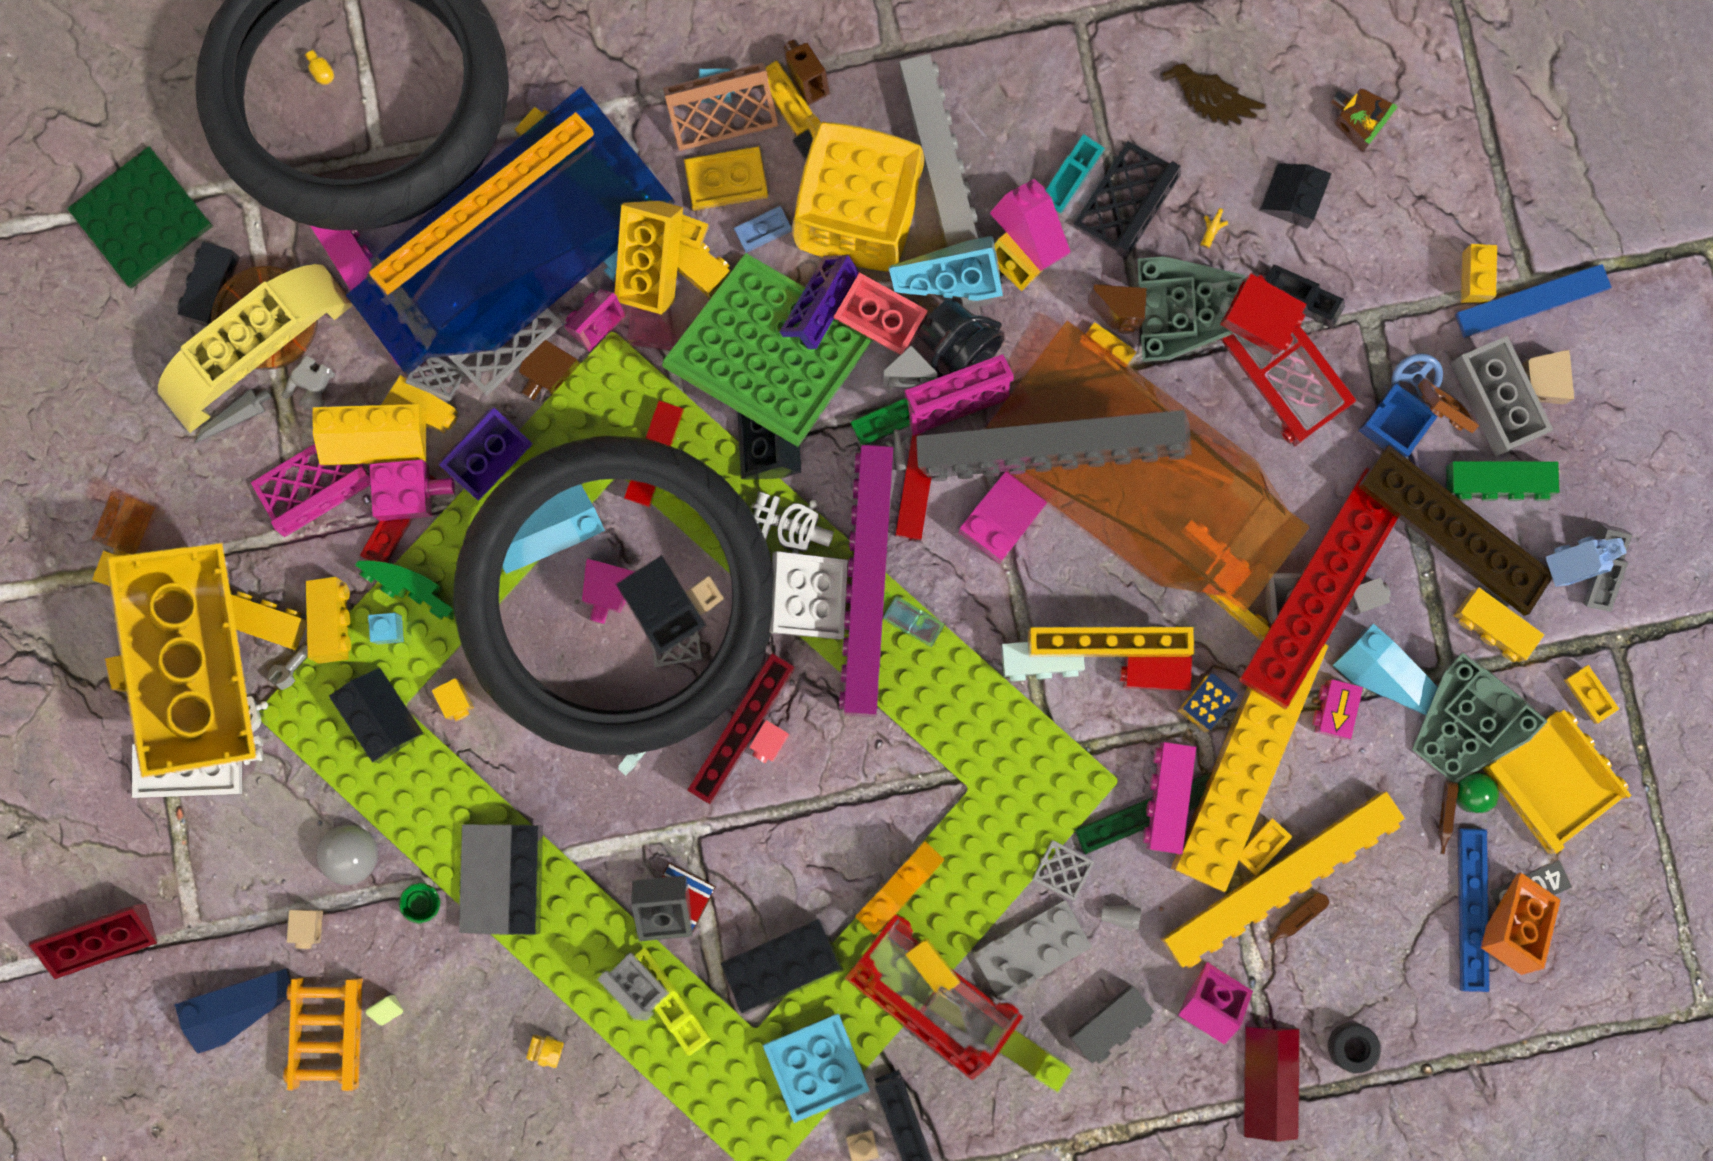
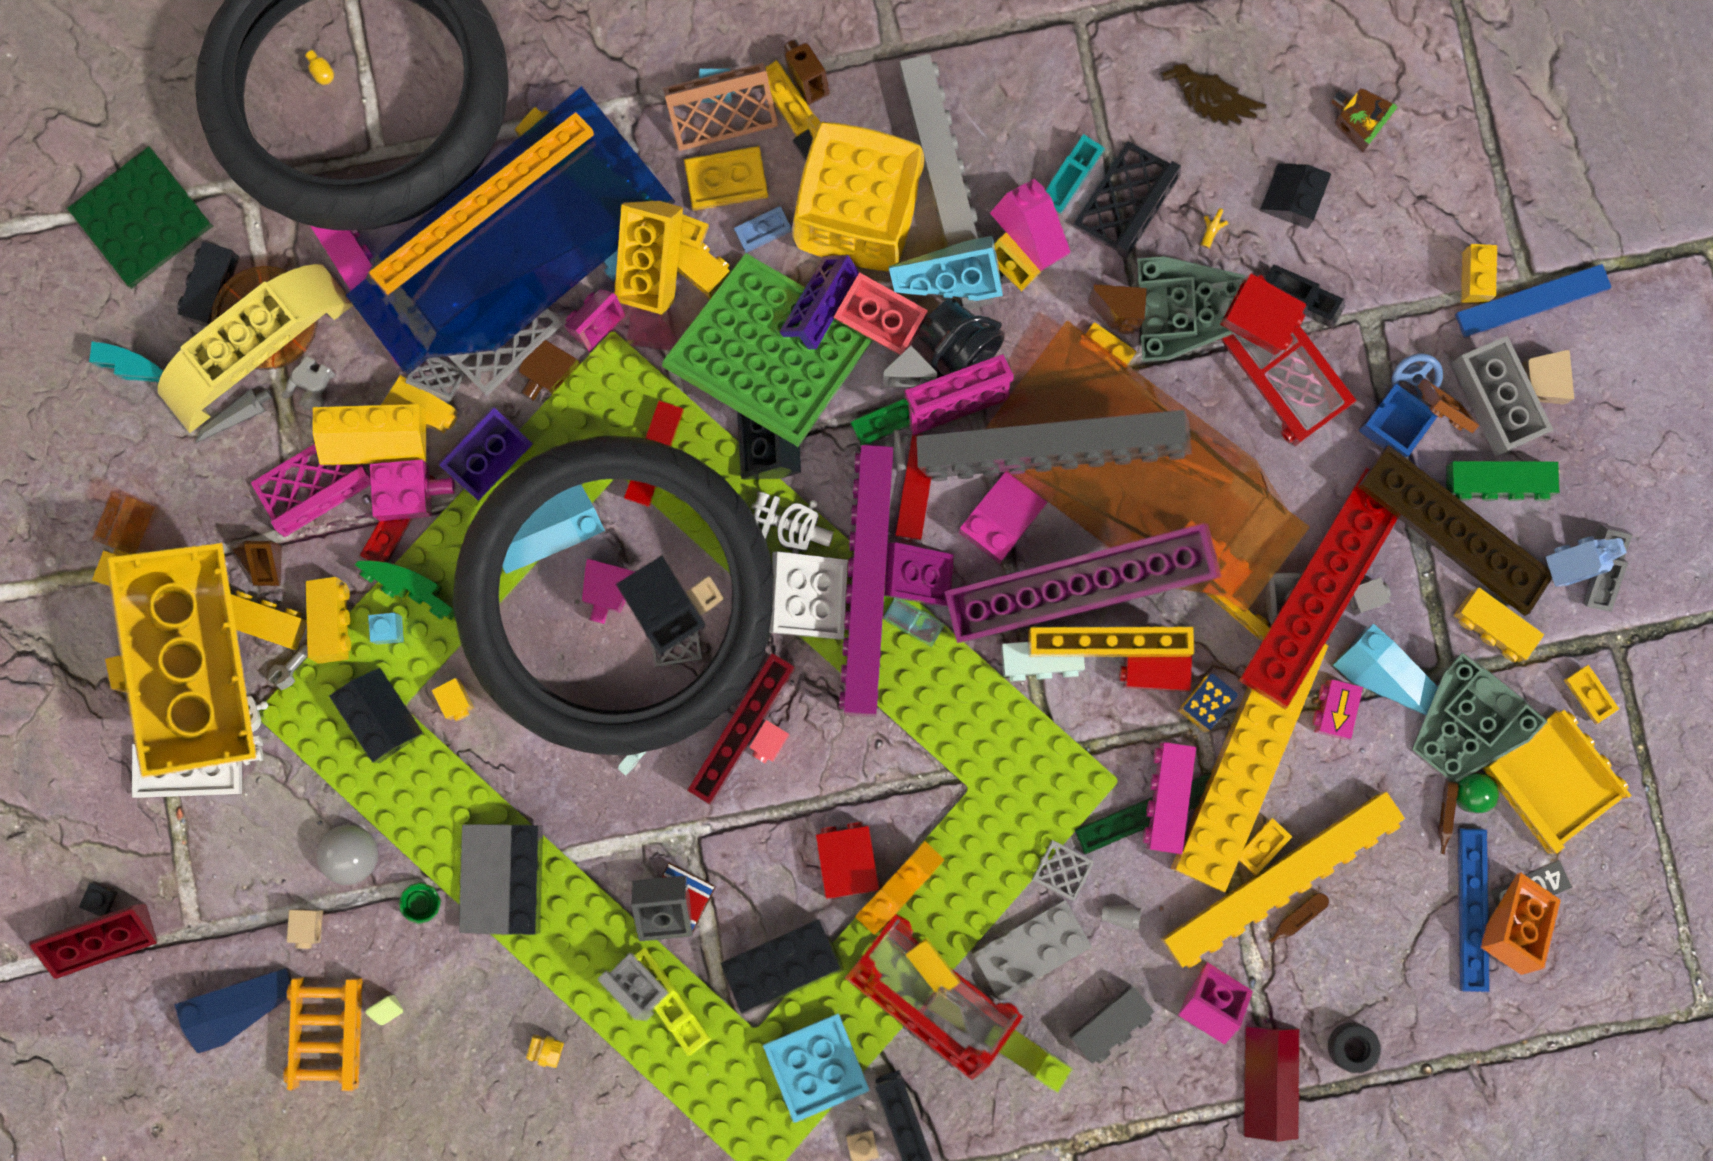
(98, 899): none -> black plate
(125, 363): none -> teal slope
(261, 561): none -> reddish brown slope
(847, 860): none -> red brick
(918, 574): none -> magenta plate
(1083, 583): none -> magenta brick

